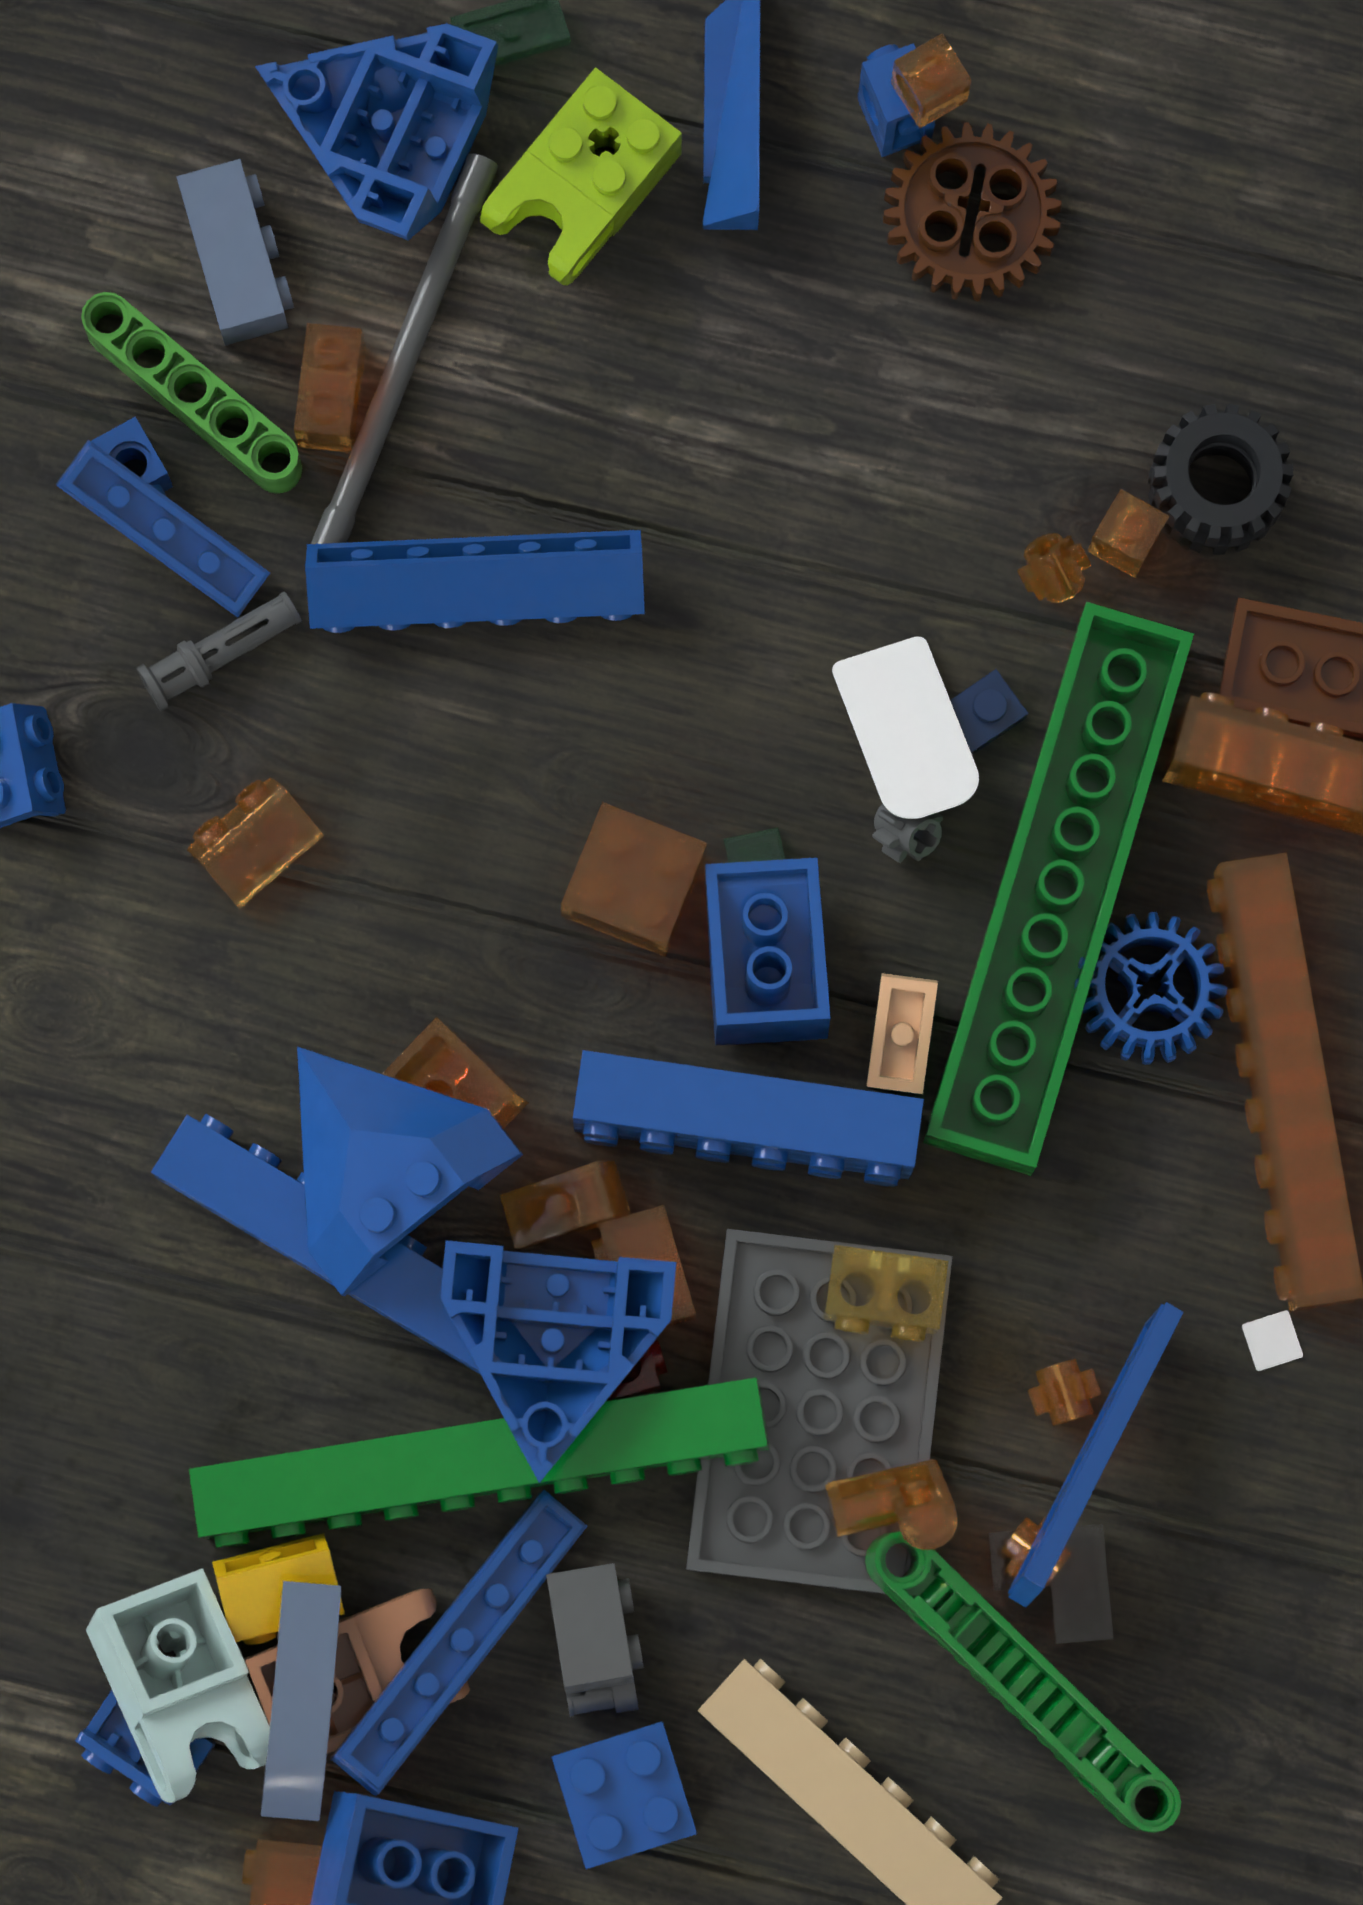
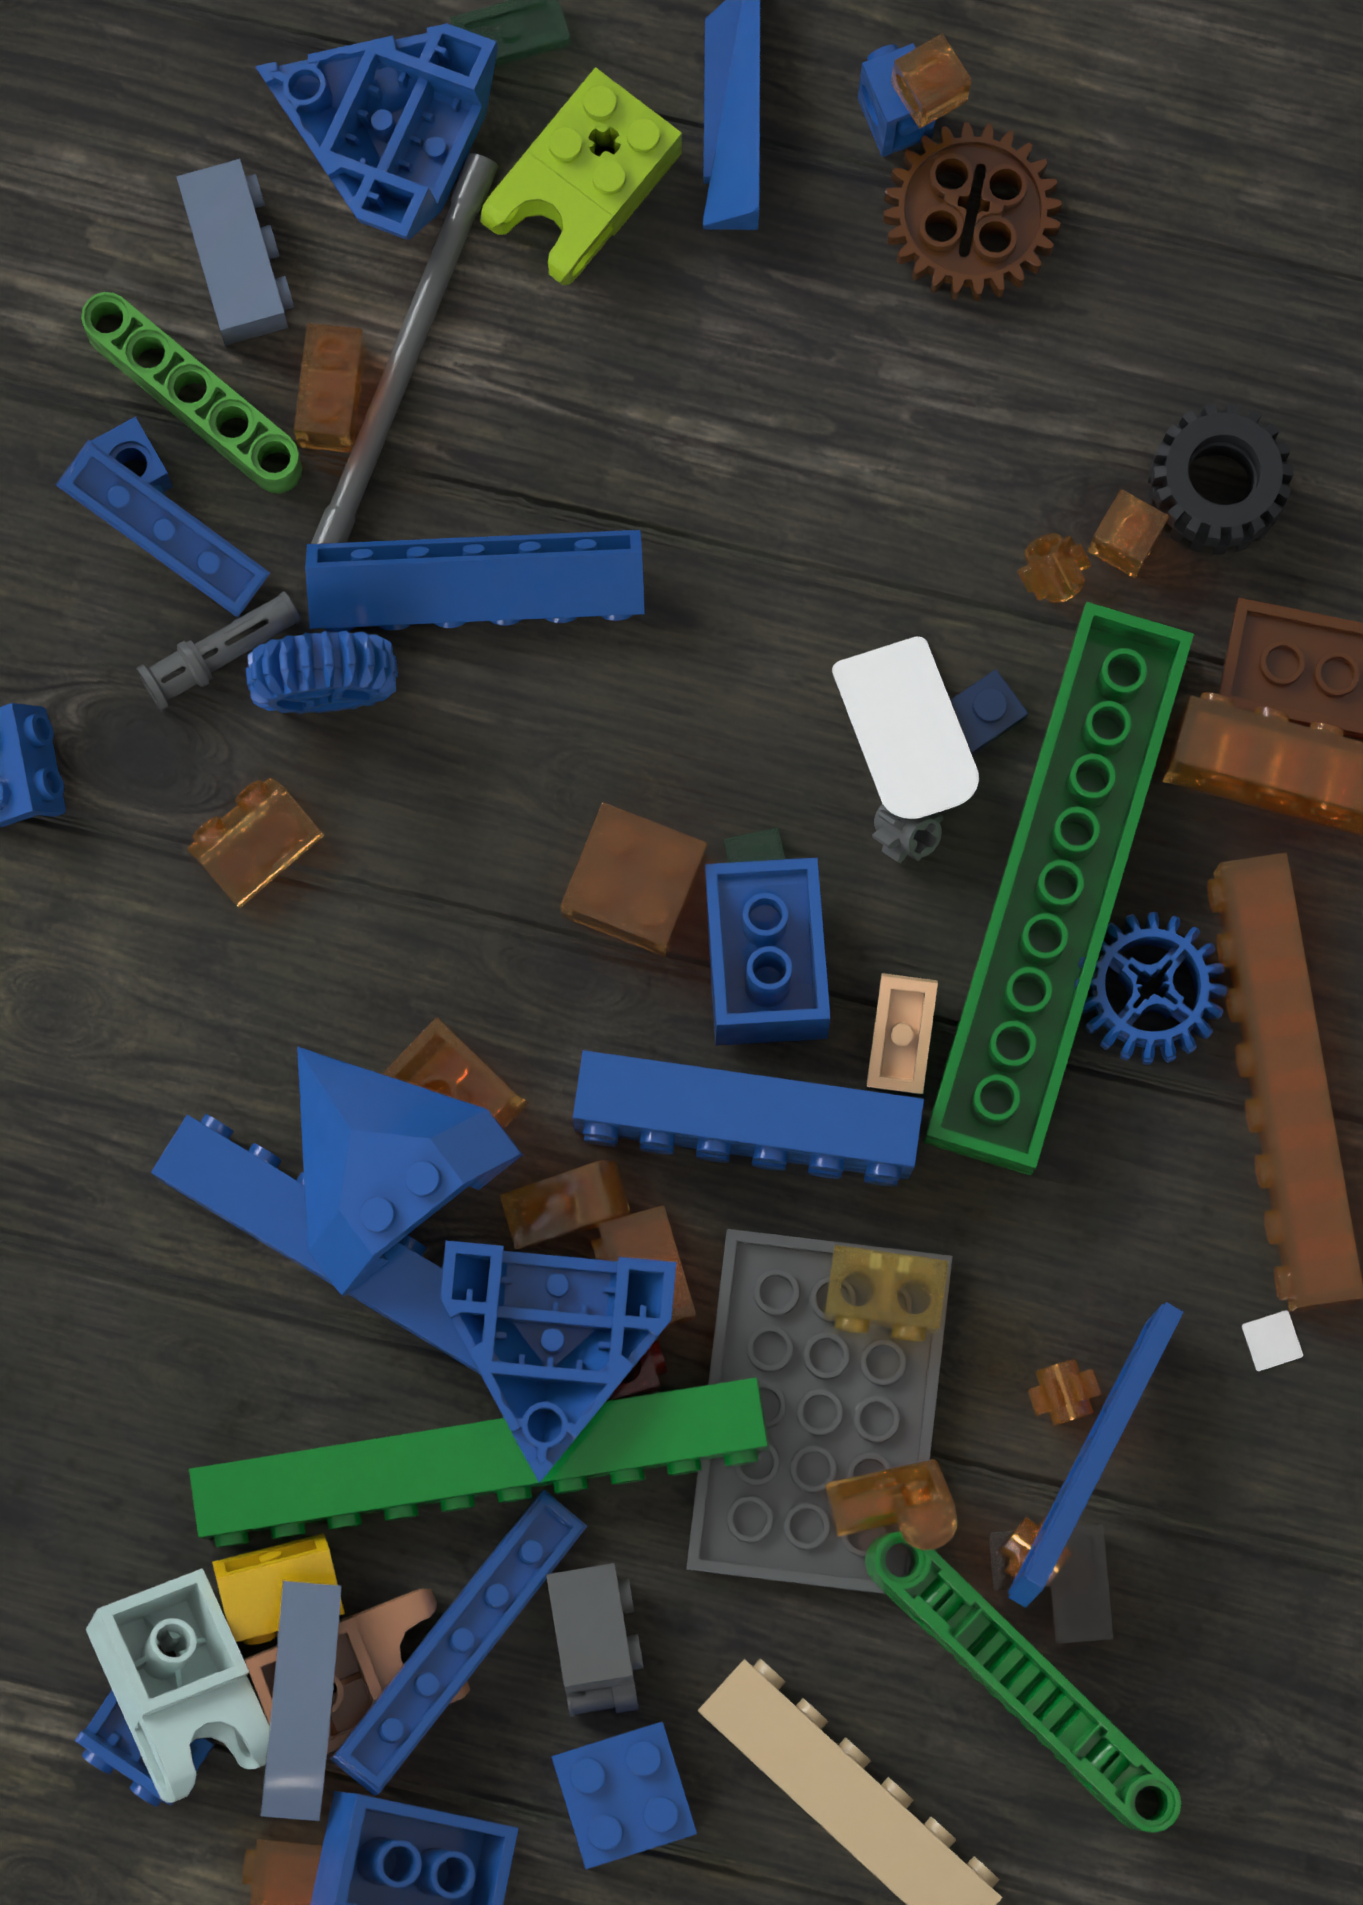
(321, 672): none -> blue gear

